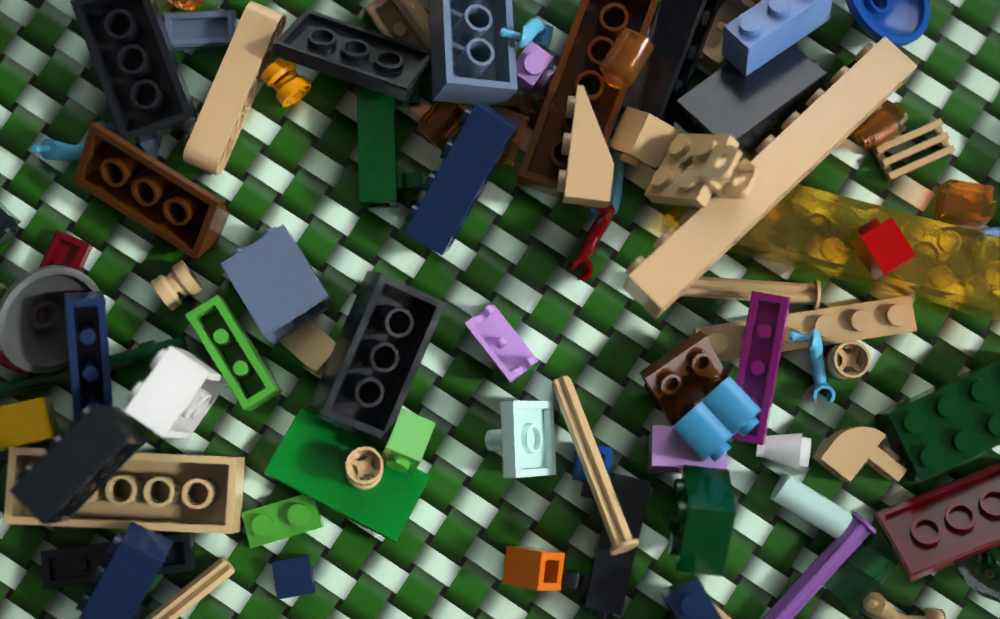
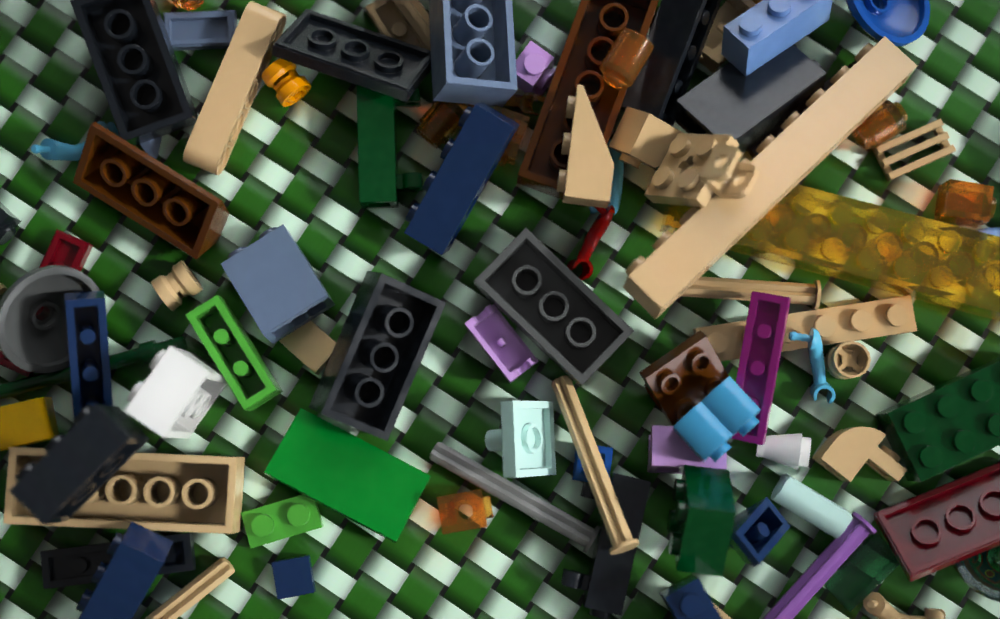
(364, 462): tan wheel -> none
(407, 442): brick -> none
(449, 514): none -> clear orange brick
(514, 495): none -> light grey axle
(532, 31): medium azure piece -> none
(533, 568): orange brick -> none
(553, 307): none -> dark grey brick
(757, 531): none -> dark blue slope
(882, 247): red brick -> none

